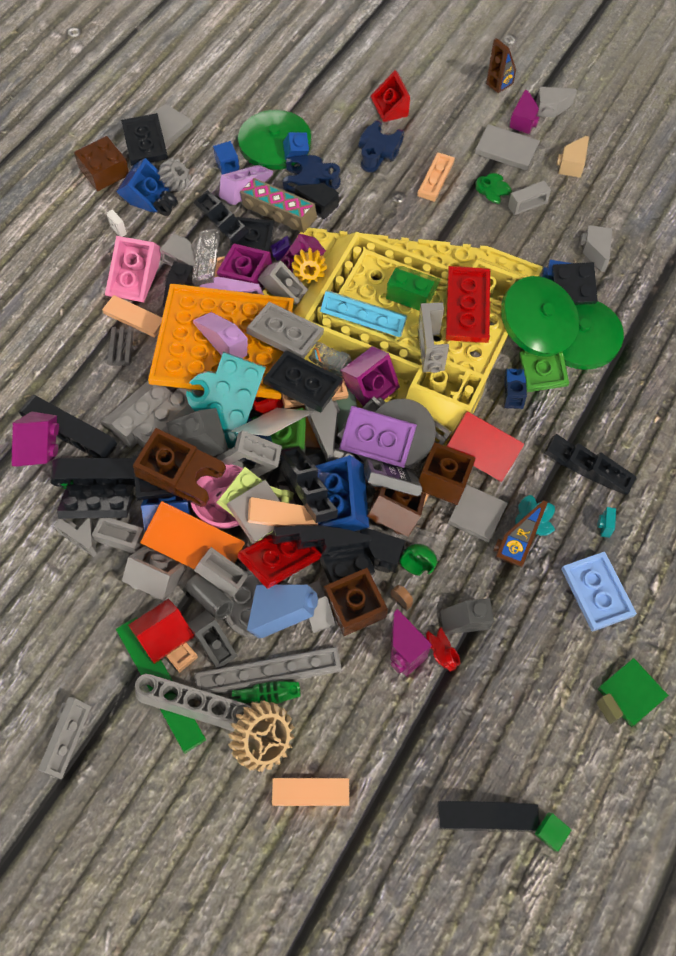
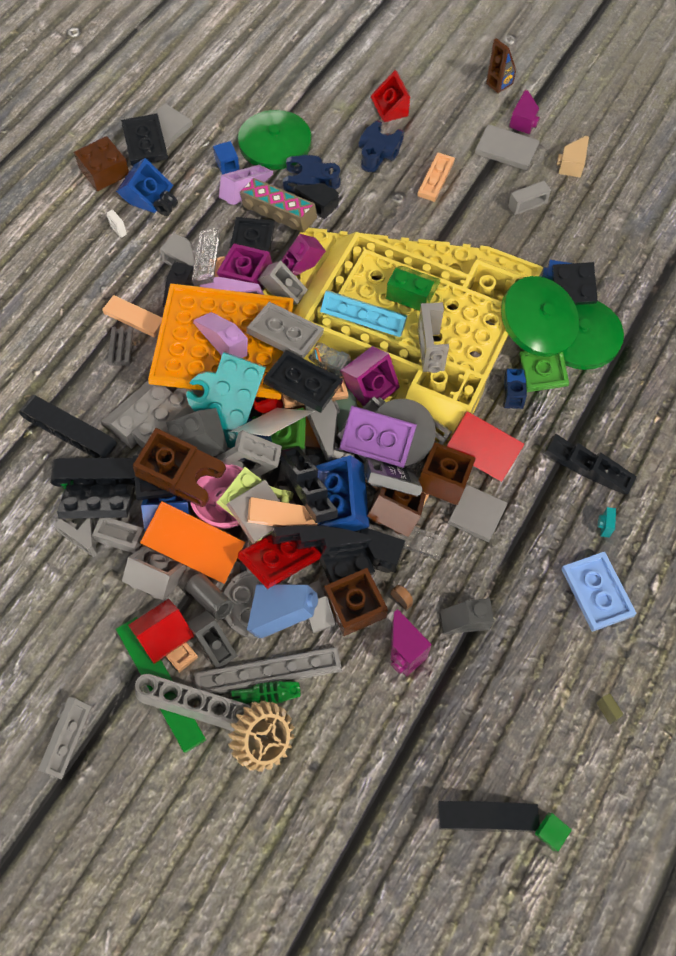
(34, 439): magenta slope -> none
(132, 268): bright pink slope -> none
(174, 174): light grey gear -> none
(221, 216): black slope -> none
(221, 572): light grey piece -> none
(281, 247): dark purple tile -> none
(295, 144): blue brick -> none
(310, 792): light nougat tile -> none
(315, 262): yellow gear -> none
(418, 559): green hair -> none
(442, 650): red plate -> none
(468, 304): red plate -> none
(493, 187): green plate -> none
(518, 539): slope -> none
(527, 505): teal plate -> none
(554, 100): light grey slope -> none
(597, 245): light grey slope -> none
(633, 691): green tile -> none

